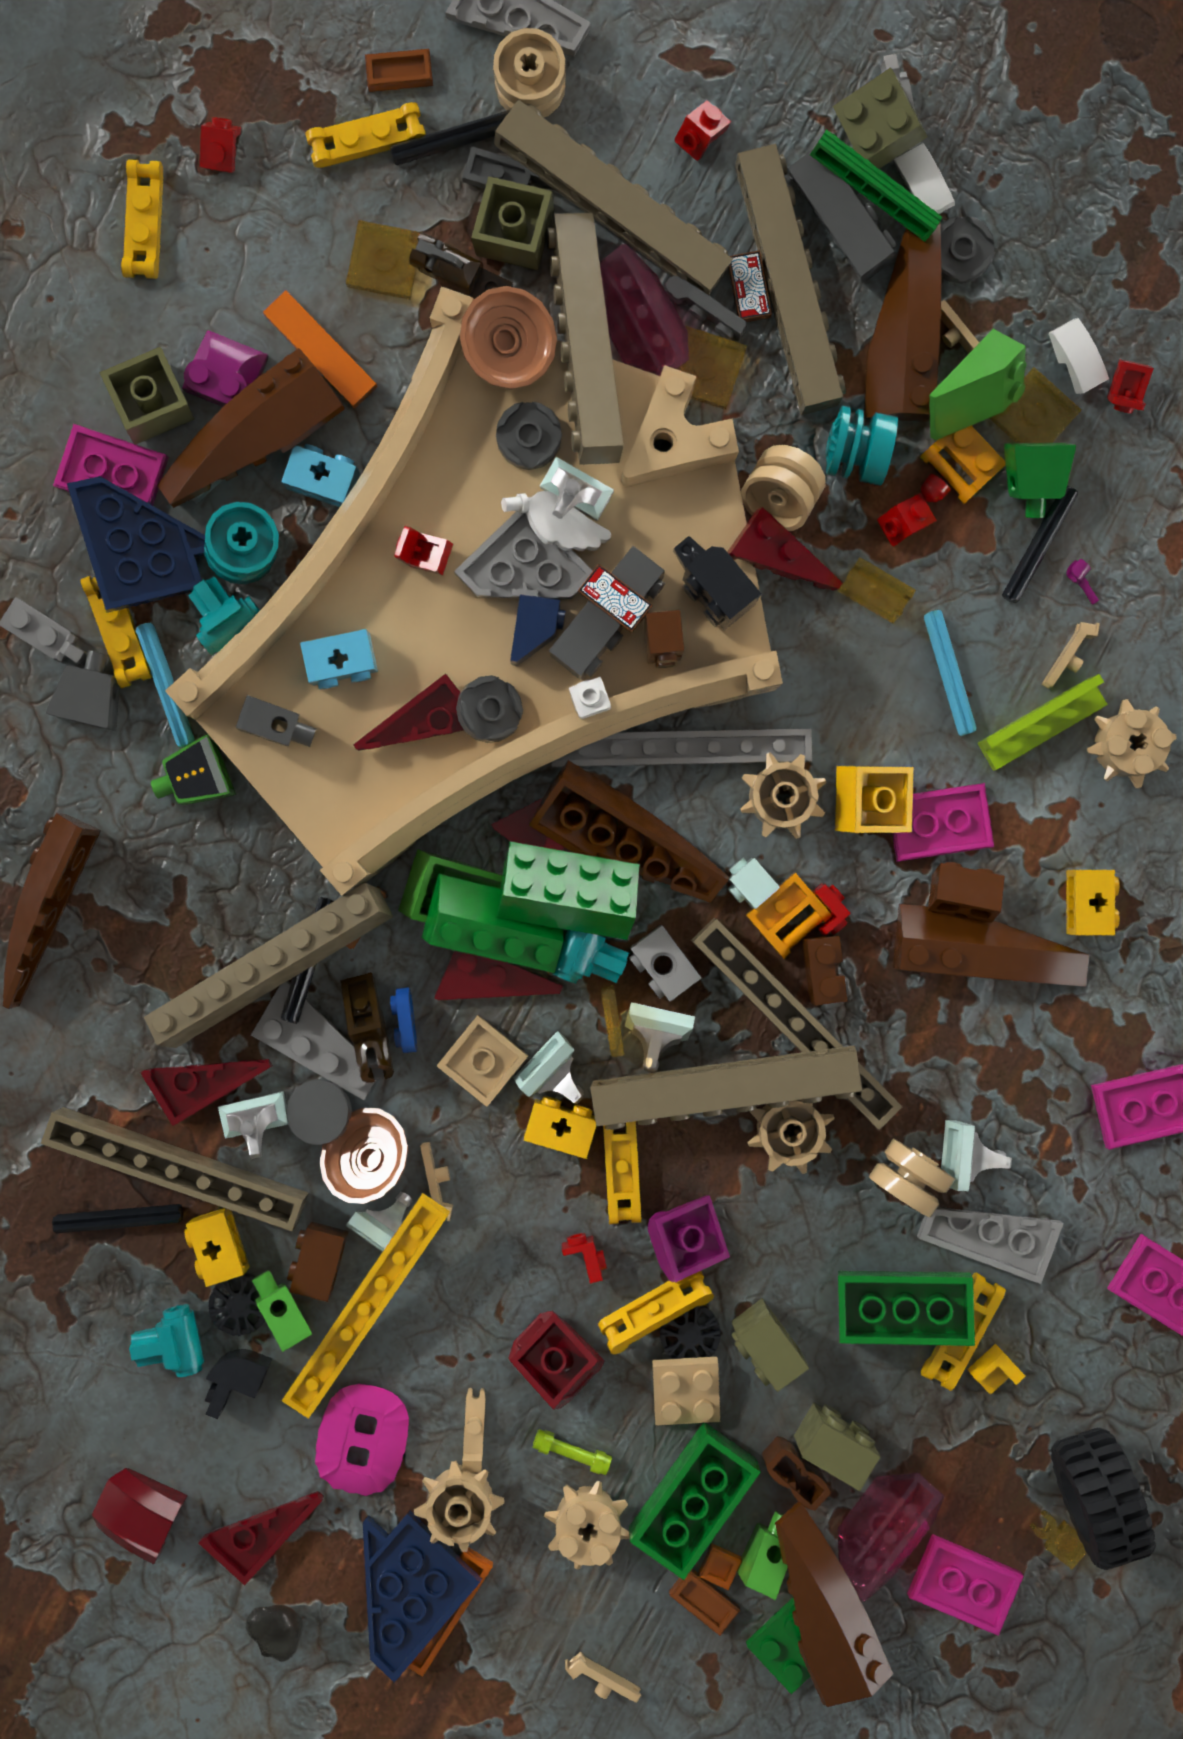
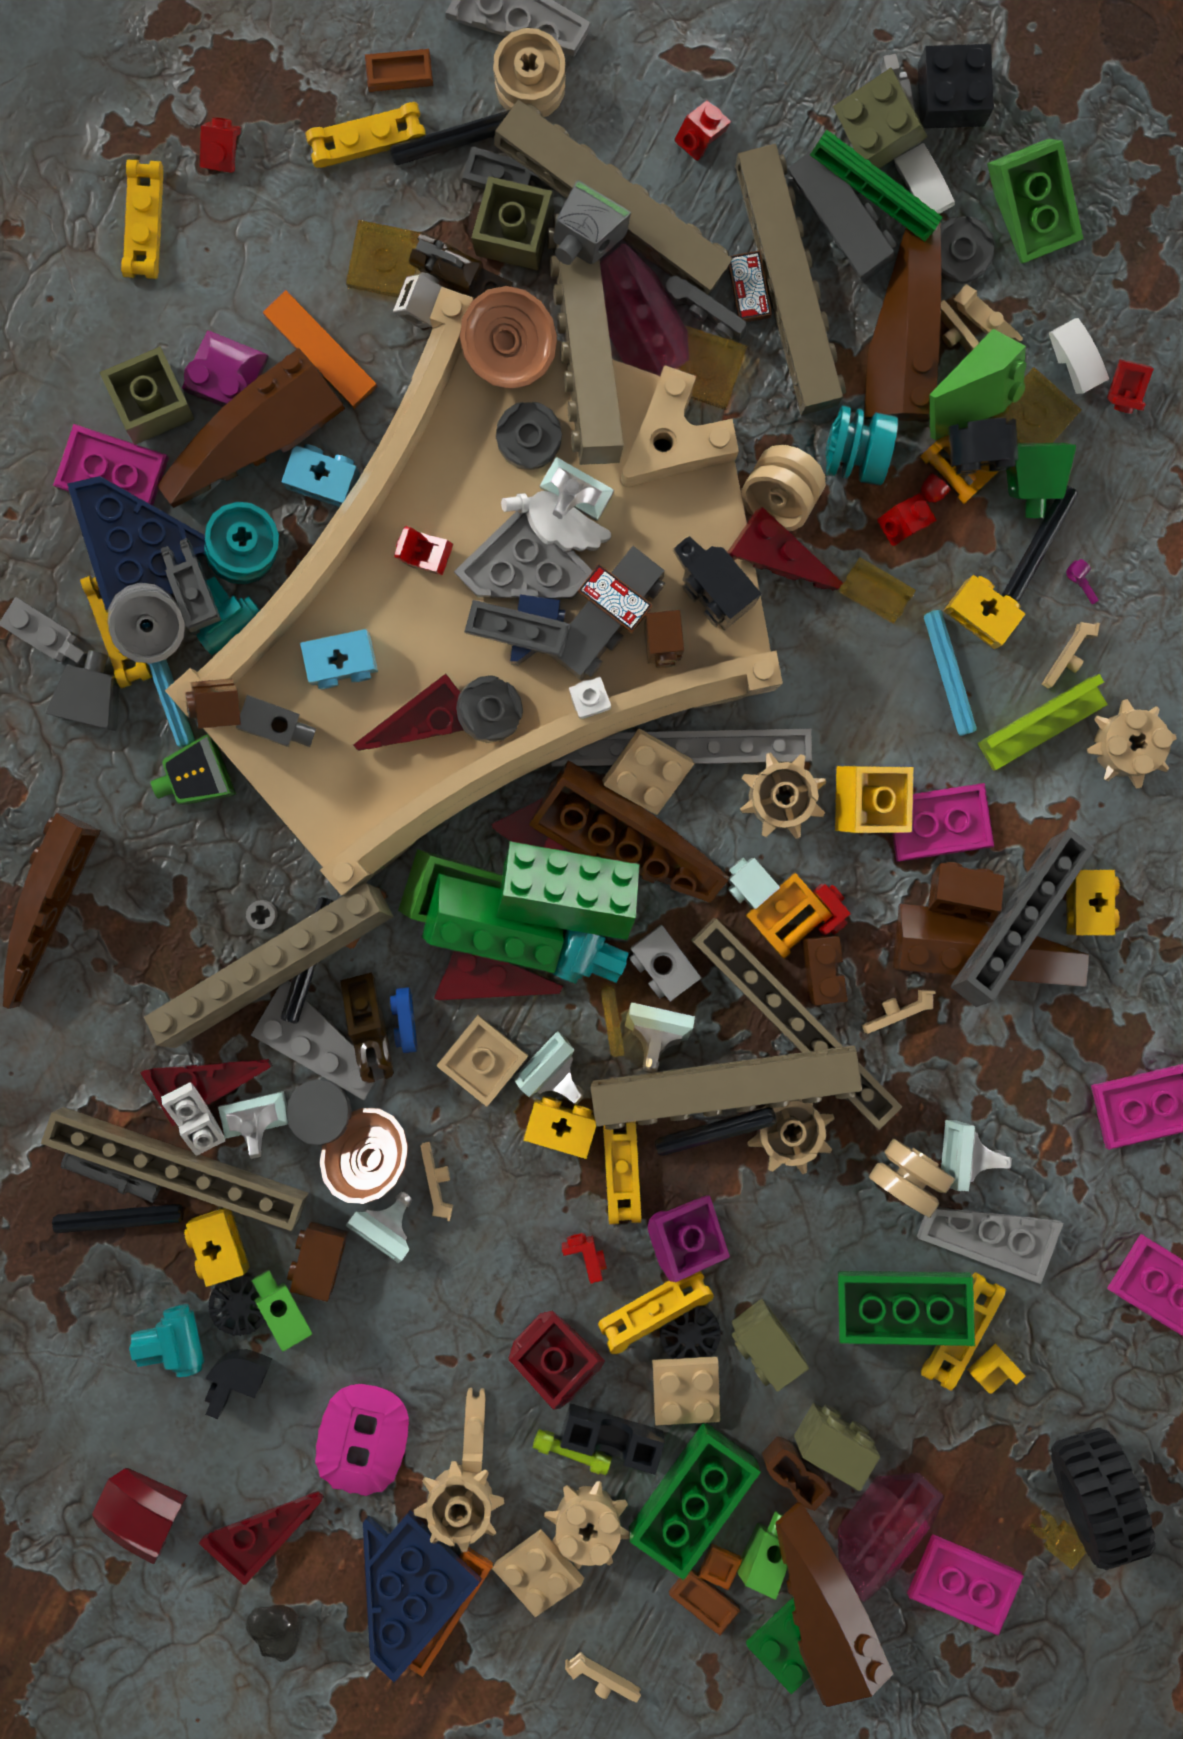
(111, 1177): none -> dark grey pin
(140, 603): none -> light grey wheel
(190, 588): none -> dark grey hinge
(194, 1119): none -> white slope
(213, 703): none -> reddish brown brick
(254, 908): none -> light grey bush
(366, 1305): yellow plate -> none
(417, 299): none -> light grey brick
(517, 628): none -> dark grey tile
(538, 1573): none -> tan plate
(588, 225): none -> dark grey torso
(633, 1442): none -> black arch
(647, 771): none -> tan plate
(716, 1131): none -> black axle
(895, 1013): none -> tan piece
(955, 86): none -> black brick
(967, 610): none -> yellow brick
(982, 314): none -> tan piece
(984, 444): none -> black brick
(1022, 918): none -> dark grey brick
(1036, 199): none -> bright green slope

